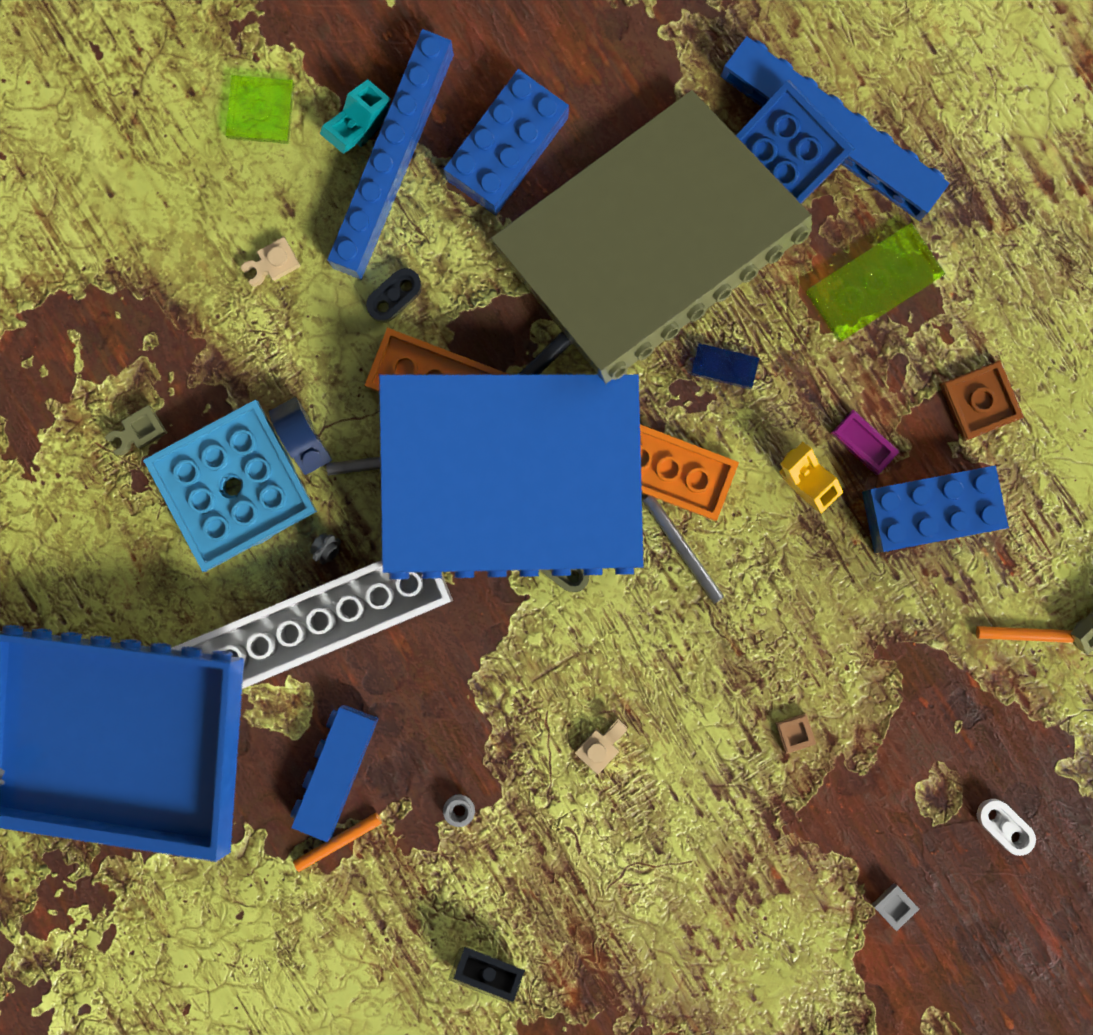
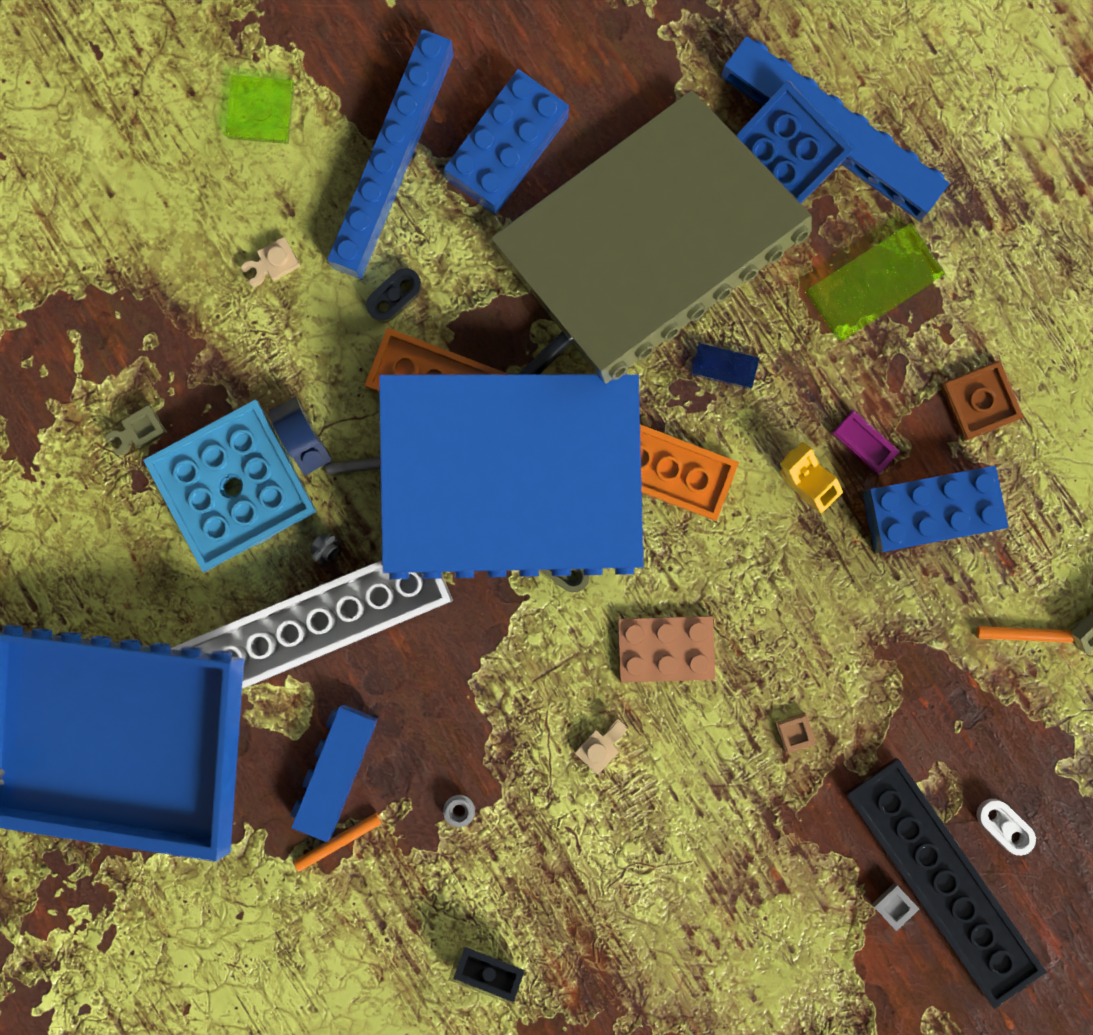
(360, 117): teal brick -> none
(666, 649): none -> nougat plate
(683, 549): flat silver bar -> none
(945, 883): none -> black plate

